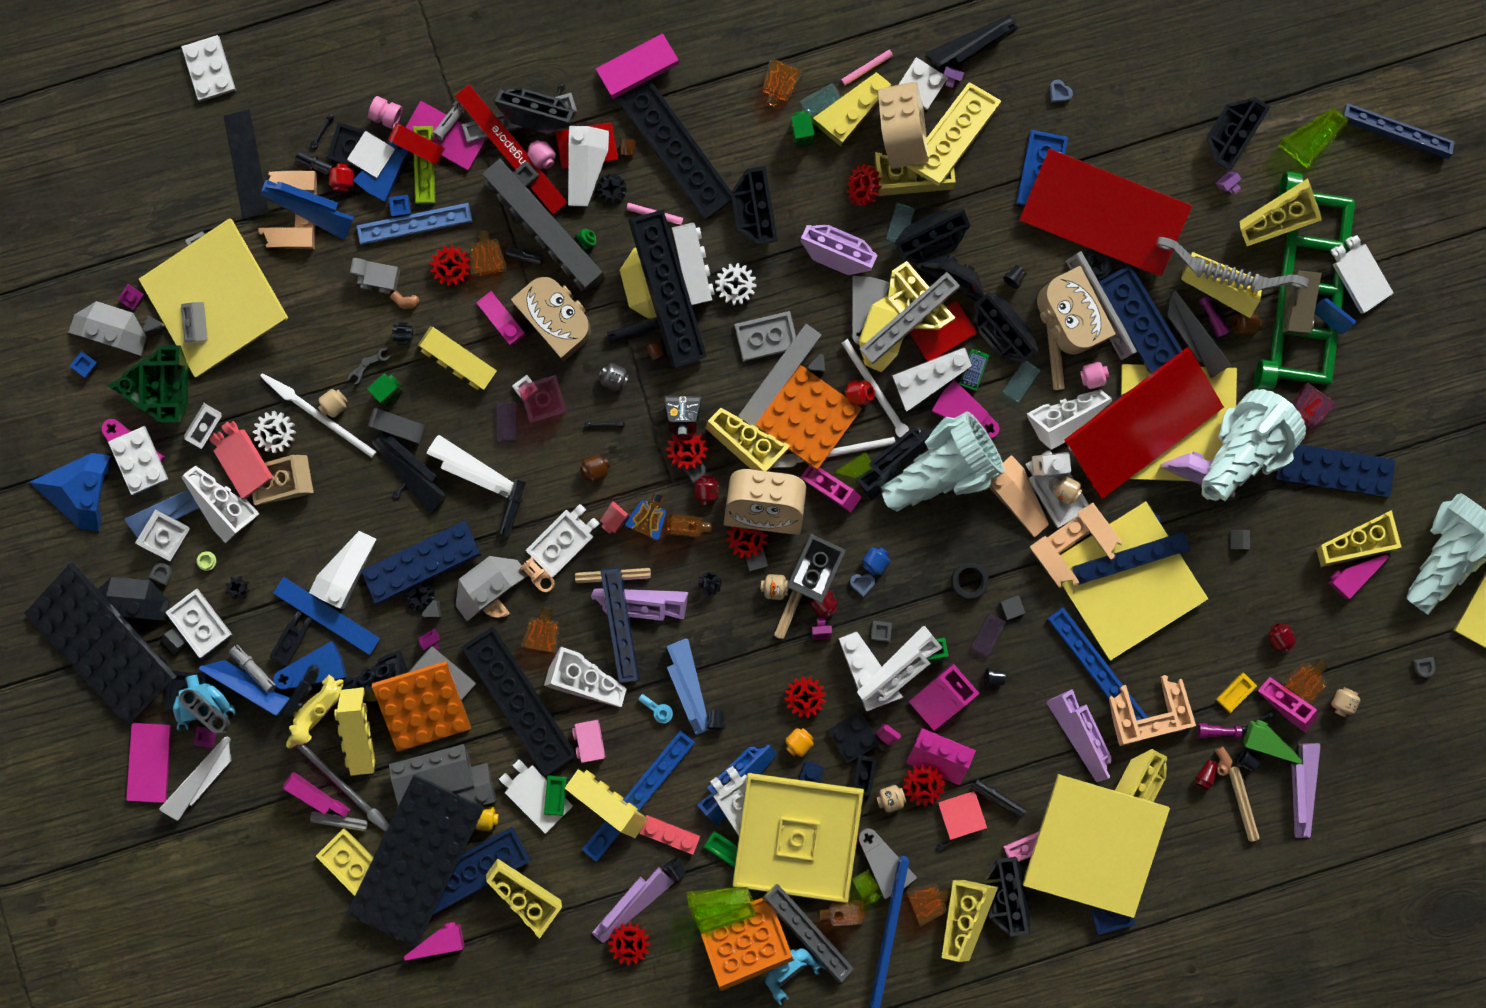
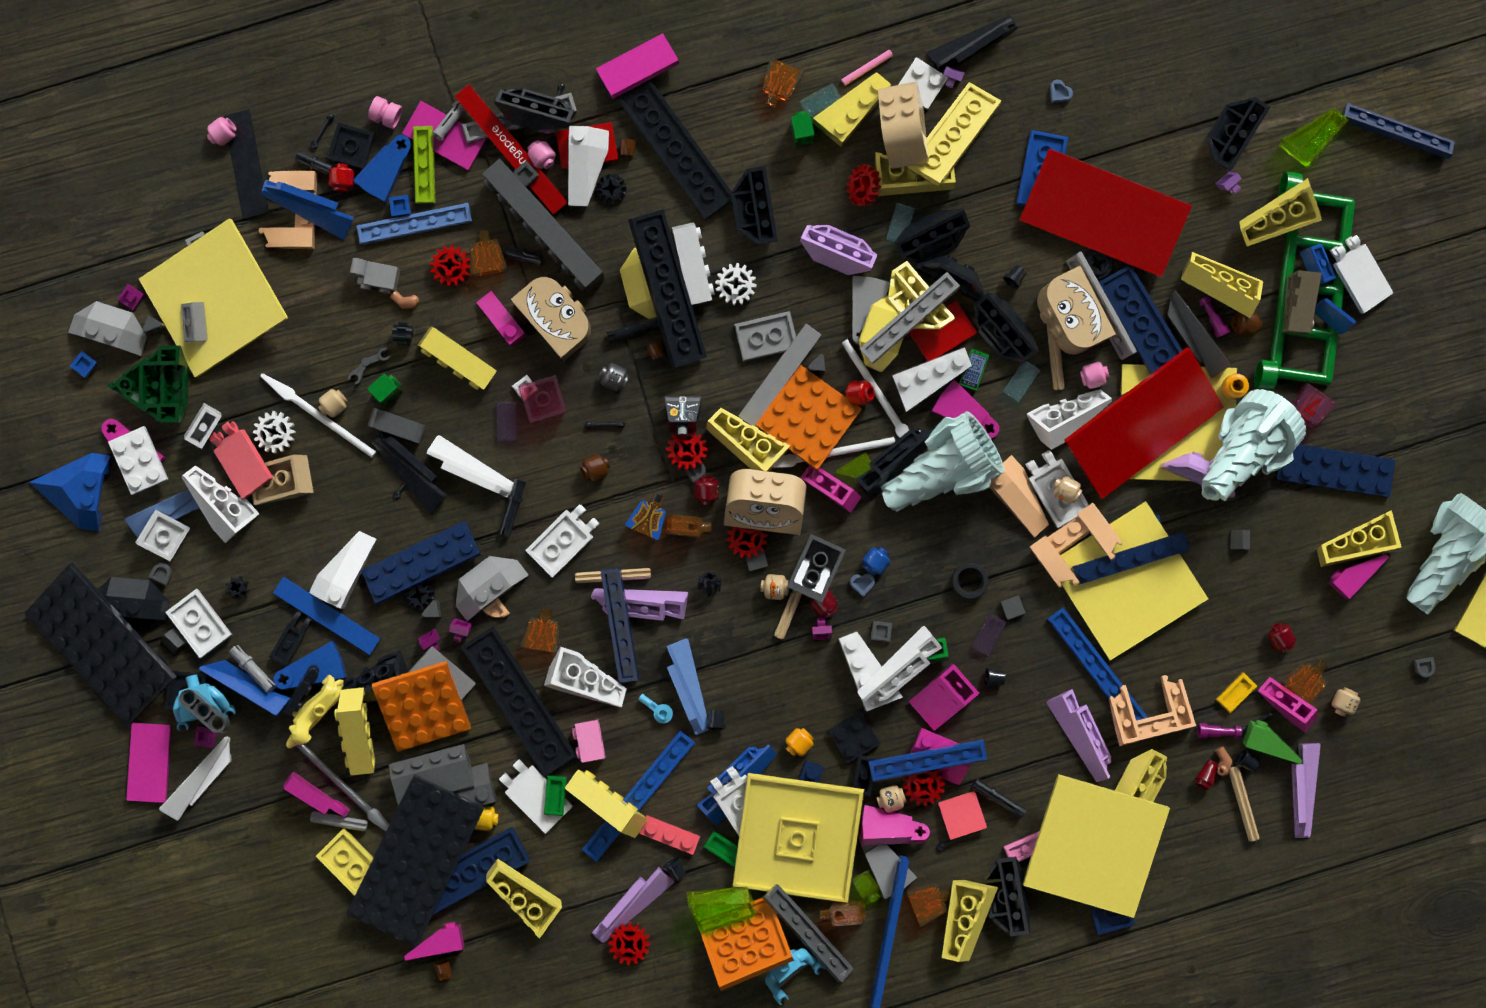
(206, 561): yellowish green plate -> none
(208, 68): white plate -> none
(221, 131): none -> bright pink head
(371, 154): white sticker -> none
(416, 143): red beam -> none
(443, 970): none -> reddish brown hose
(460, 628): none -> magenta tile
(539, 574): light nougat connector -> none
(586, 239): green plate -> none
(614, 518): coral slope -> none
(643, 210): bright pink bar -> none
(806, 705): red gear -> none
(887, 734): dark pink slope -> none
(890, 828): none -> dark pink piece
(928, 760): none -> blue tile
(1051, 464): white torso -> none
(1229, 385): none -> light orange head
(1257, 283): light grey piece -> none
(1317, 261): none -> blue slope

